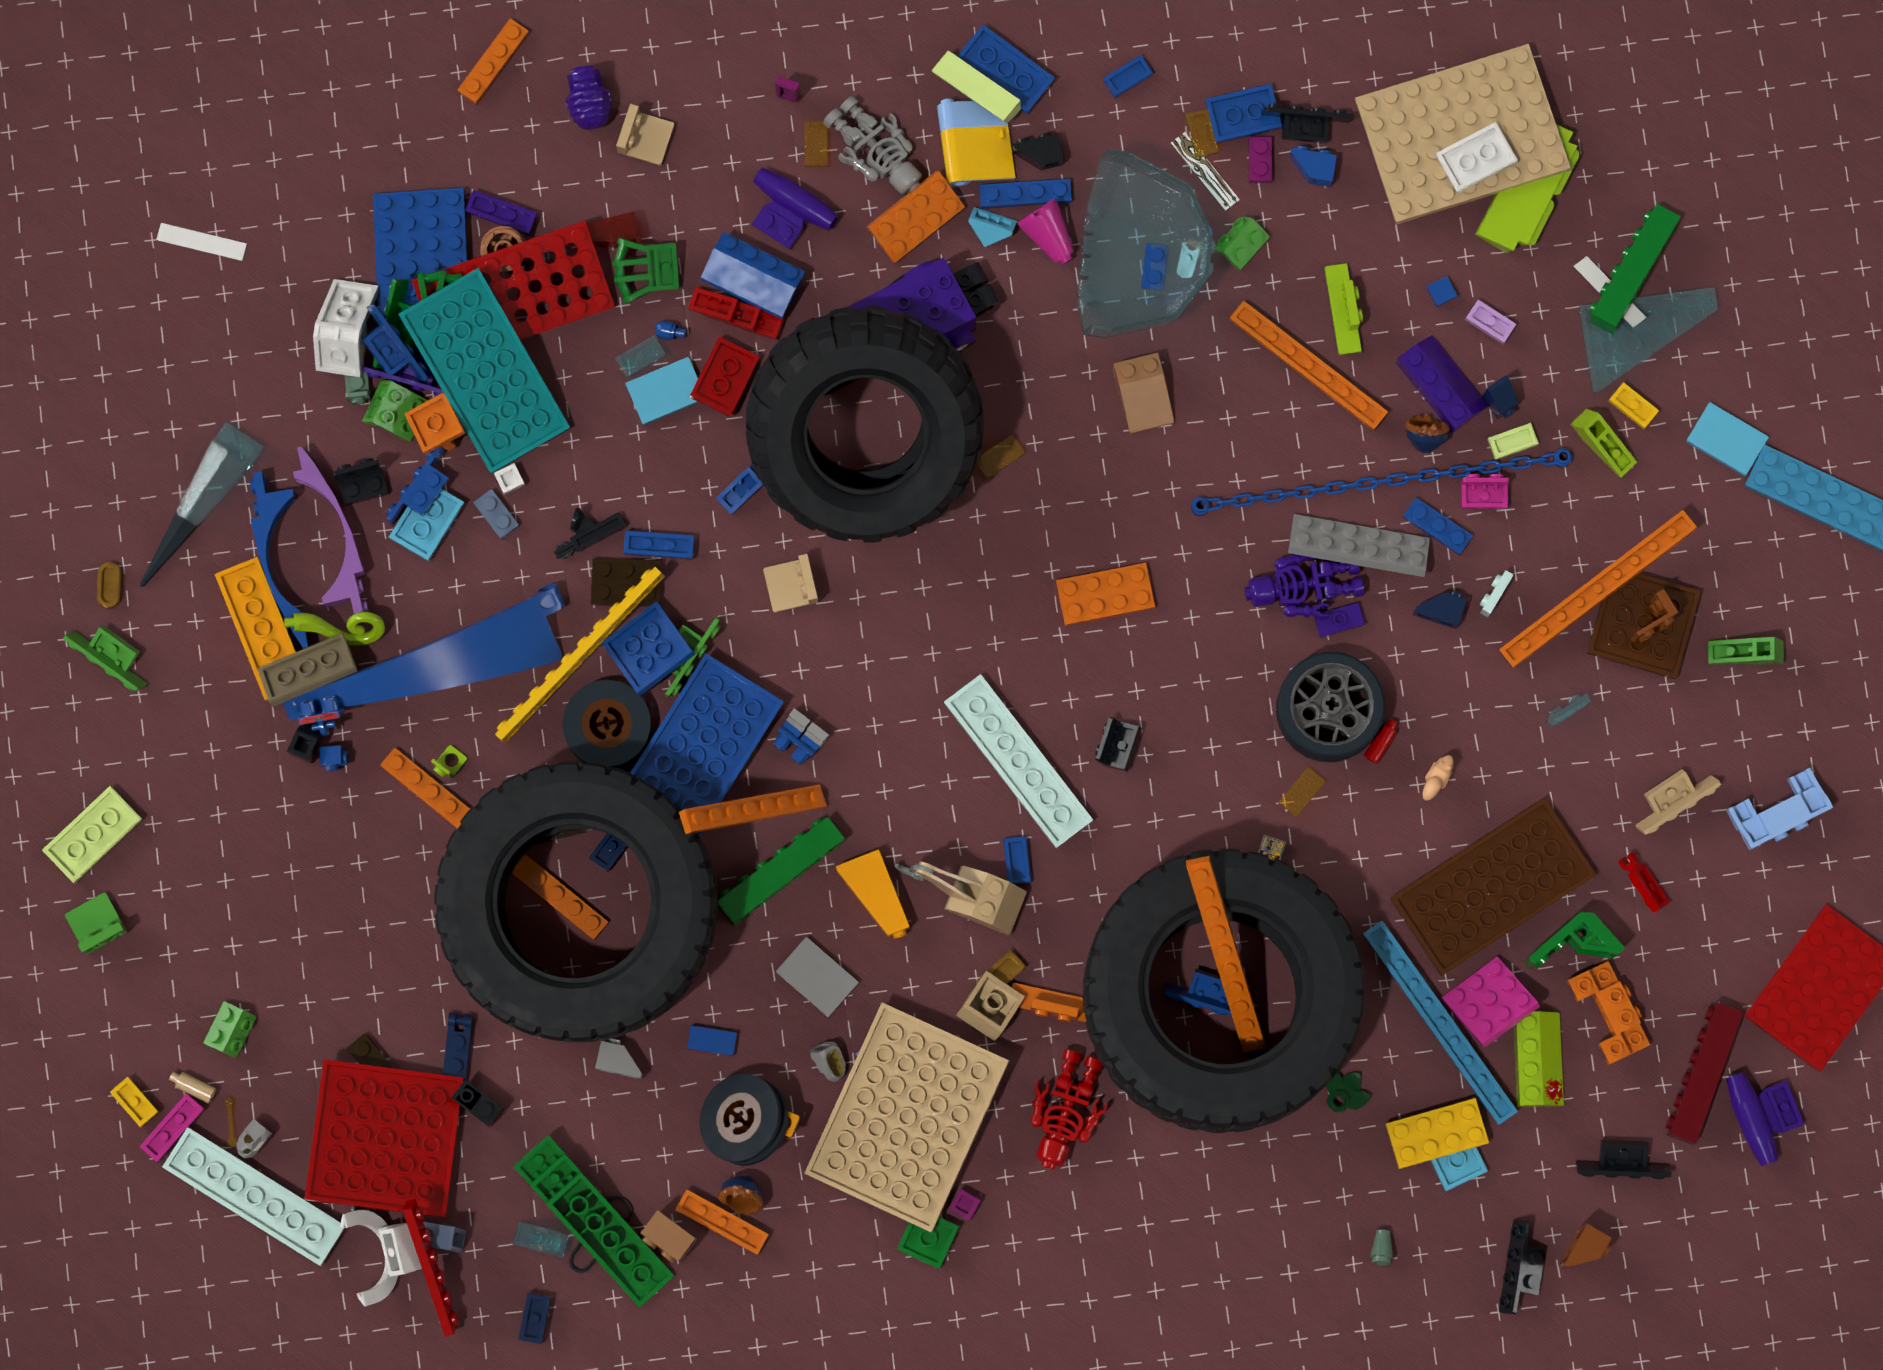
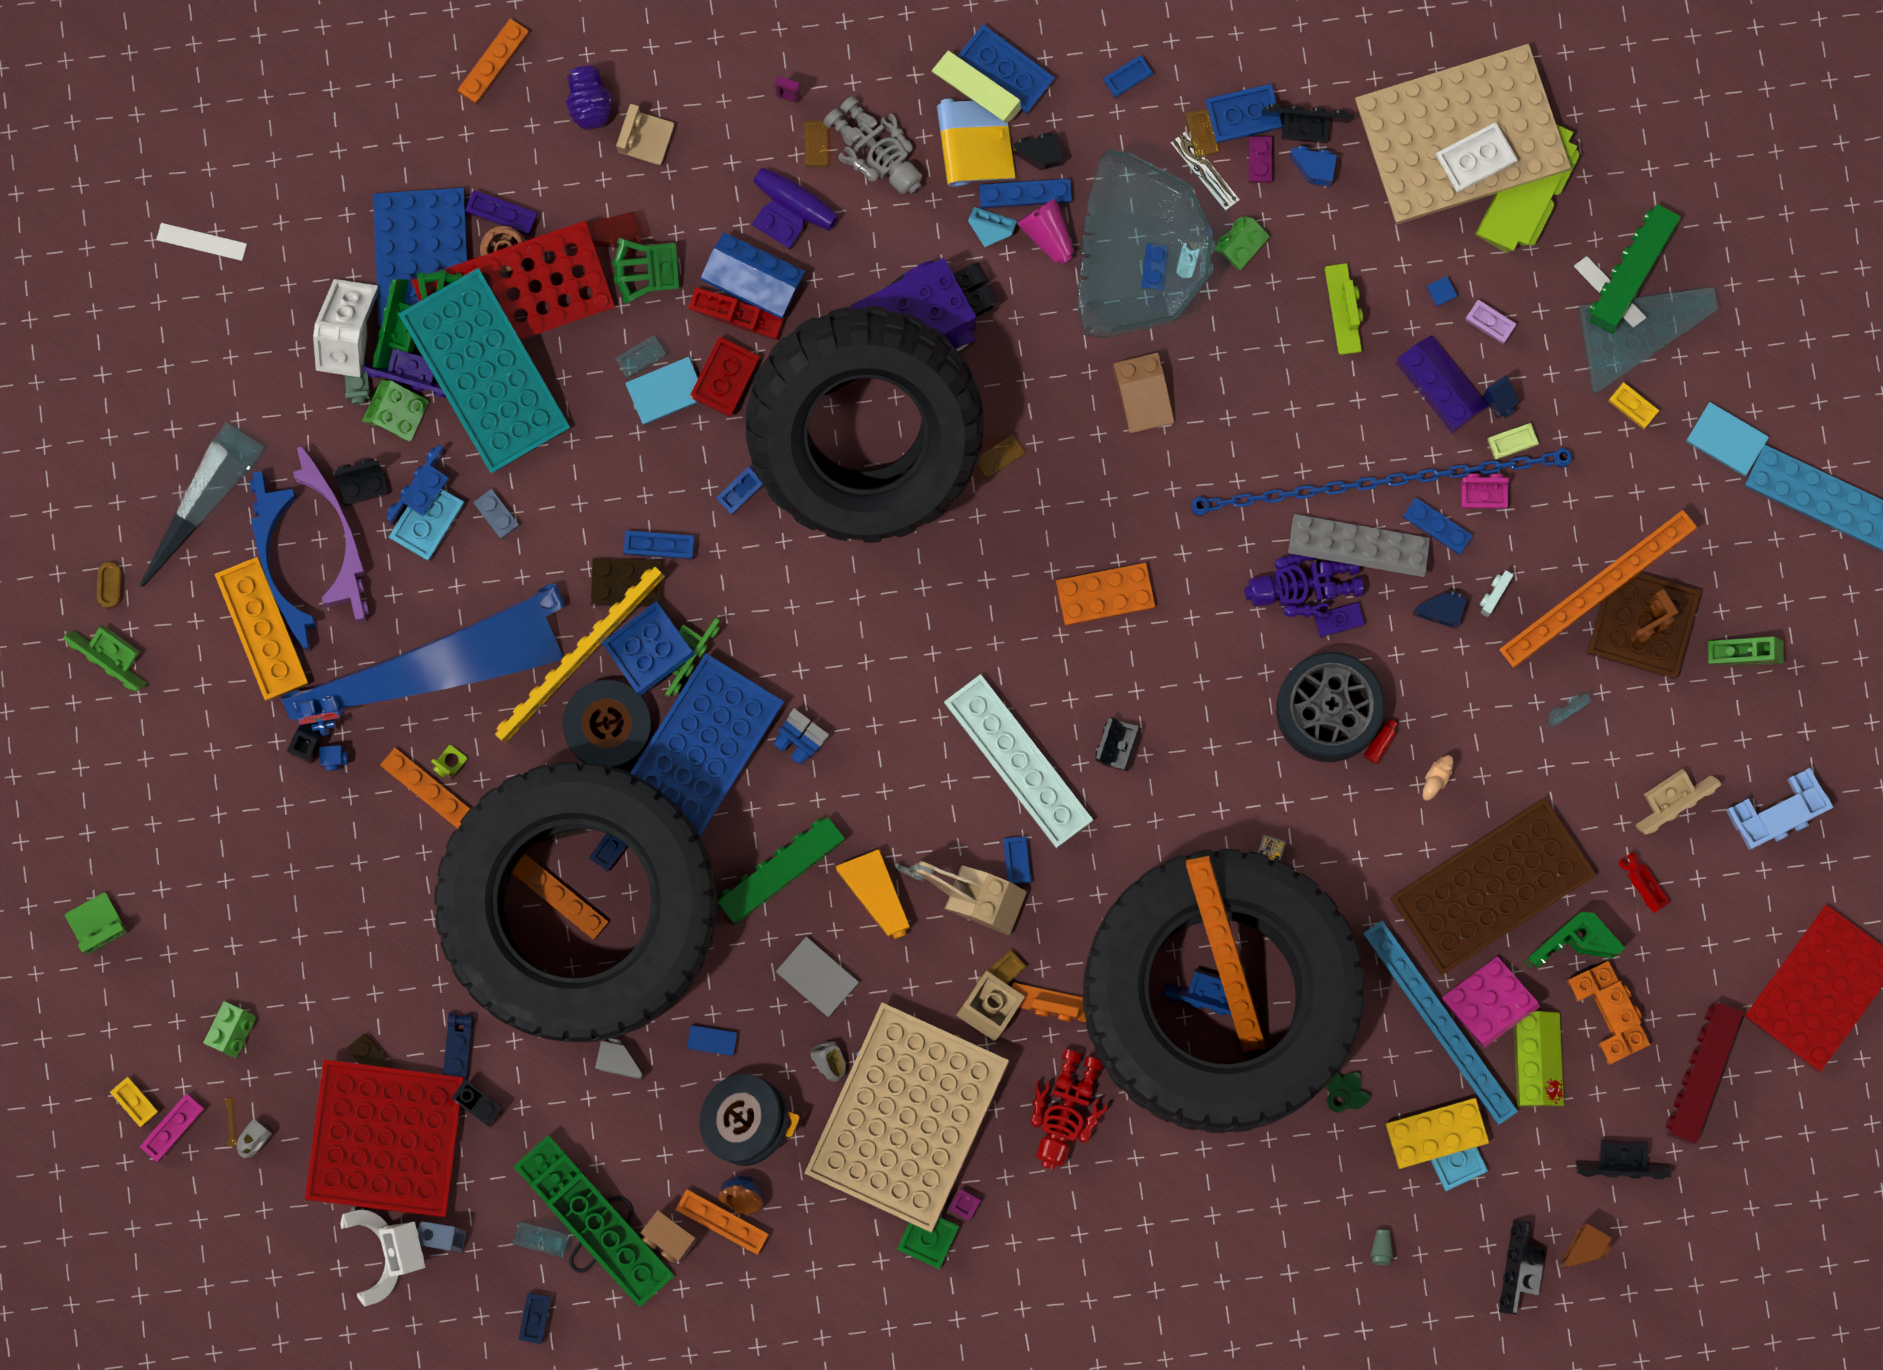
(92, 834): yellowish green plate -> none
(193, 1086): tan cylinder -> none
(254, 1196): light aqua plate -> none
(307, 670): dark tan plate -> none
(313, 623): lime plant -> none
(389, 349): blue bracket -> none
(428, 1259): red plate -> none
(435, 424): orange bracket -> none
(509, 478): white plate -> none
(588, 533): black piece -> none
(669, 330): blue cylinder -> none
(752, 809): orange plate -> none
(790, 584): tan bracket -> none
(915, 216): orange plate -> none
(1301, 792): clear yellow tile -> none
(1308, 365): orange plate -> none
(1426, 433): hair -> none
(1603, 441): lime slope -> none
(1763, 1114): dark purple plate -> none

